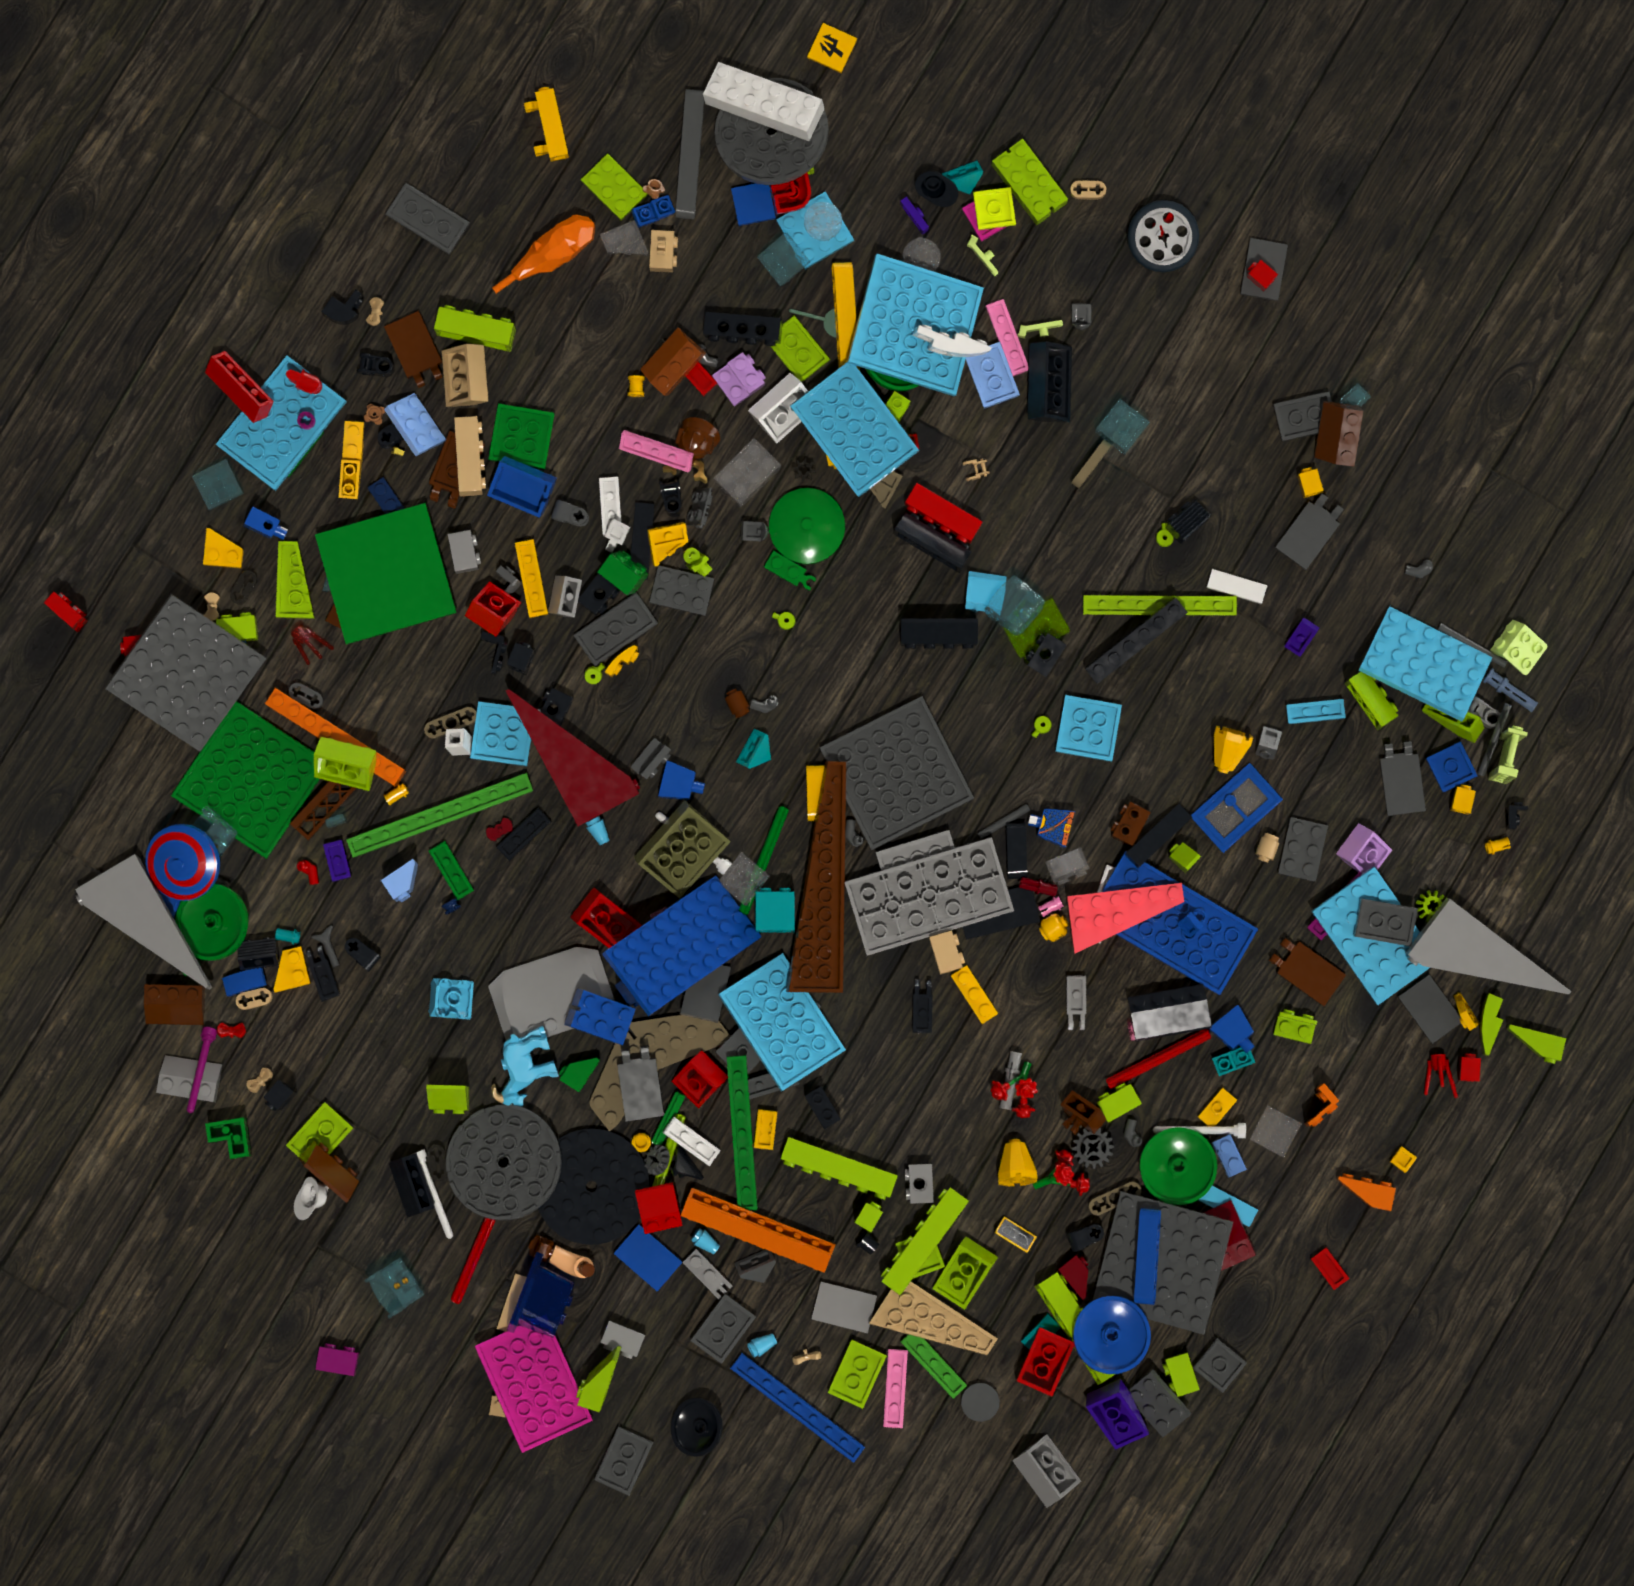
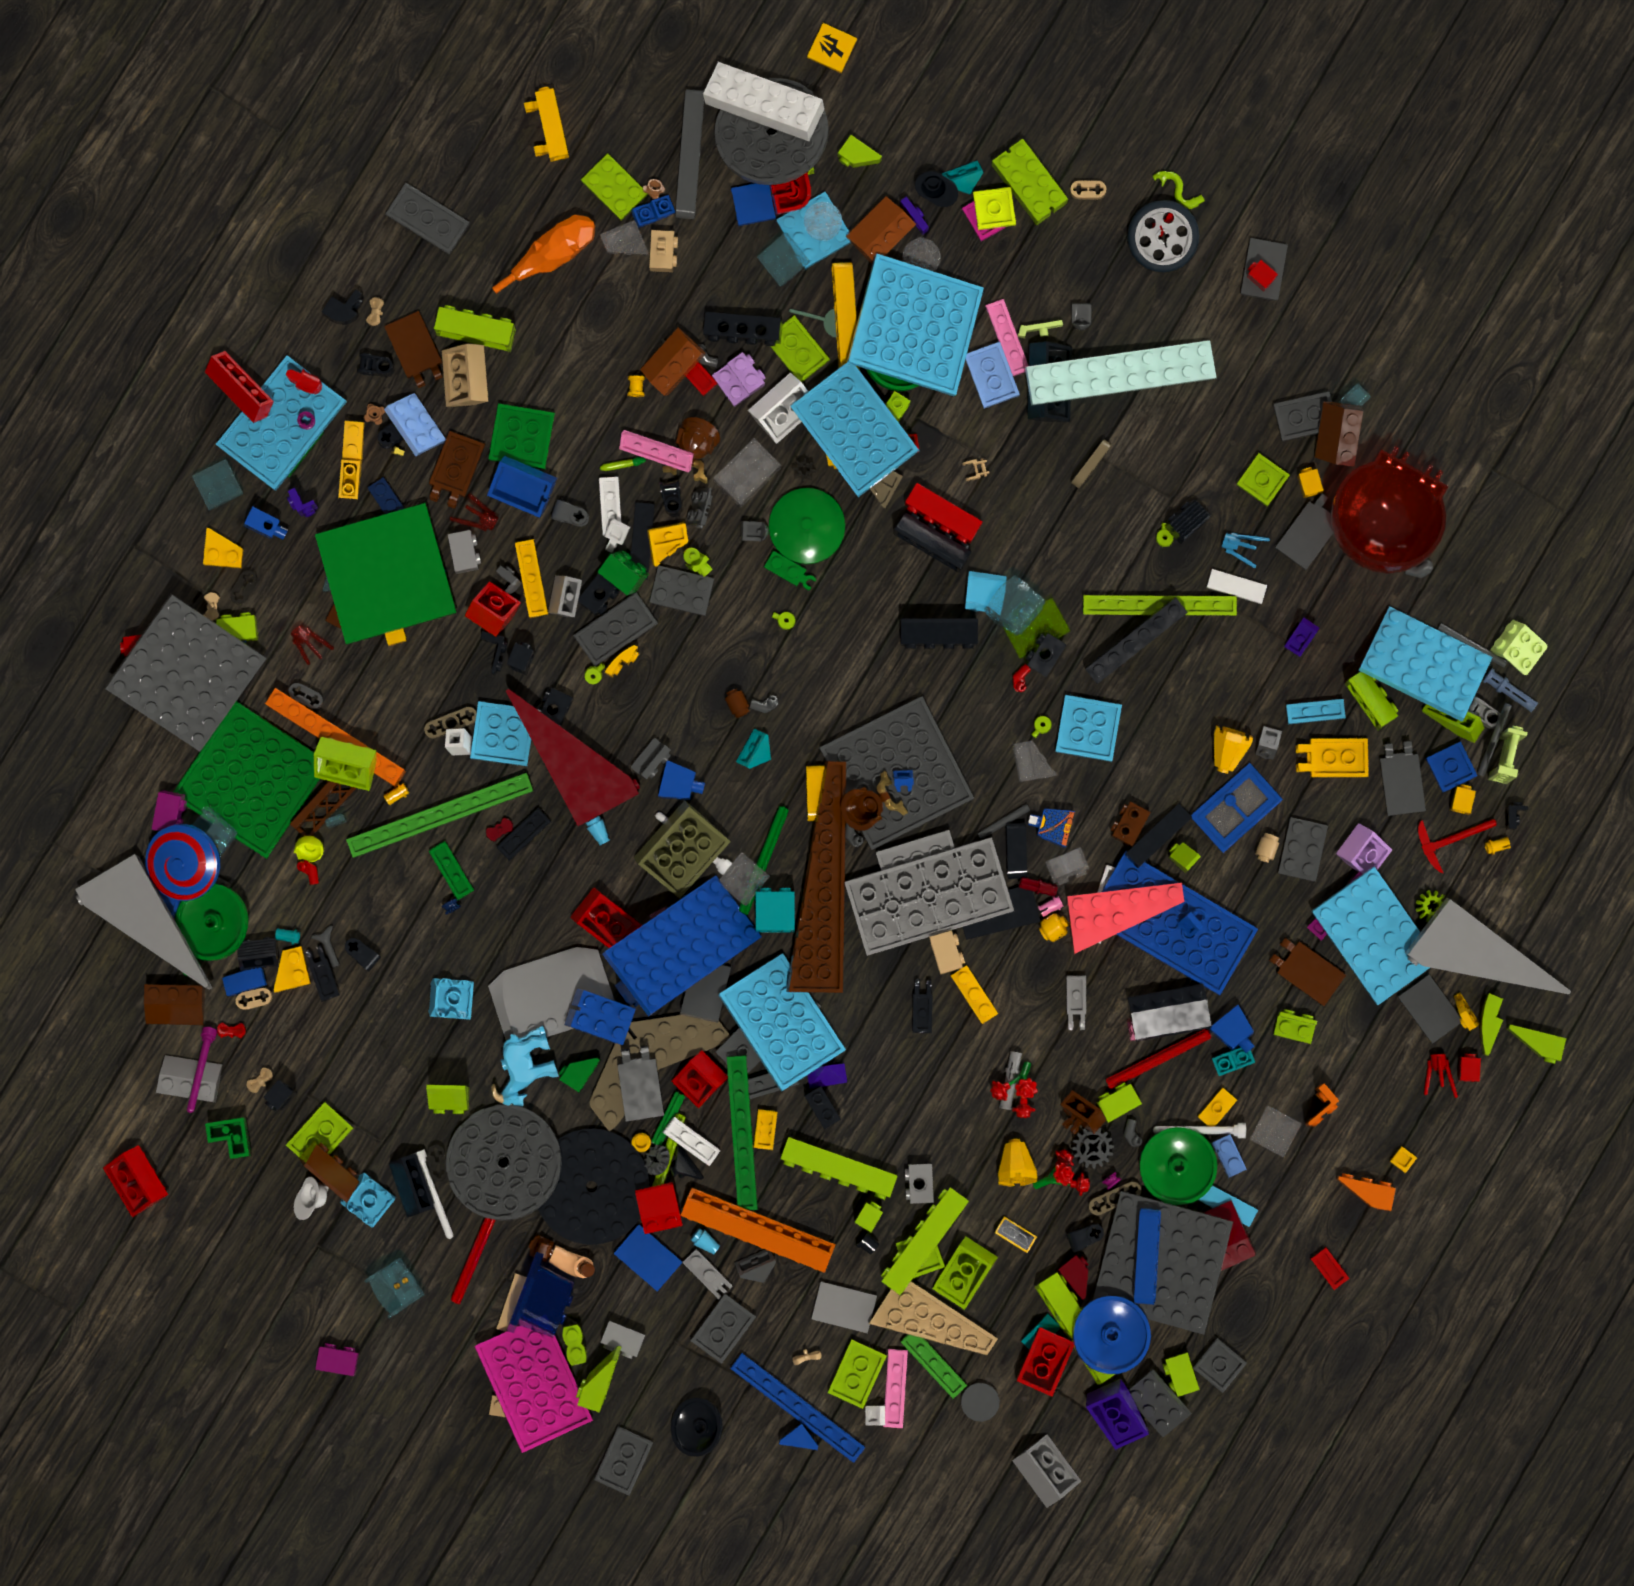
(71, 615): red piece -> none
(135, 1181): none -> red slope
(168, 810): none -> magenta brick
(292, 588): lime wing -> none
(296, 504): none -> dark purple bracket
(309, 848): none -> neon yellow hair
(337, 860): dark purple plate -> none
(369, 1200): none -> medium azure slope
(395, 637): none -> yellow tile
(401, 881): light blue slope -> none
(468, 456): tan brick -> none
(488, 520): none -> clear red plant
(573, 1339): none -> lime brick
(622, 464): none -> lime piece
(761, 1344): medium azure cone -> none
(799, 1438): none -> blue slope
(827, 1076): none -> dark purple slope
(857, 154): none -> lime slope
(864, 808): none -> reddish brown helmet
(875, 1415): none -> white plate
(880, 229): none -> dark orange slope
(903, 778): none -> blue tile
(958, 346): white slope -> none
(984, 257): yellowish green piece -> none
(1018, 678): none -> red arm
(1031, 763): none -> clear wing
(1112, 1181): none -> magenta bush
(1120, 372): none -> light aqua plate
(1122, 426): clear light blue brick -> none
(1189, 204): none -> lime animal
(1232, 542): none -> dark azure plant
(1263, 479): none -> lime plate
(1334, 757): none -> yellow tile
(1385, 922): dark grey tile -> none
(1389, 514): none -> clear red windscreen
(1429, 847): none -> red piece

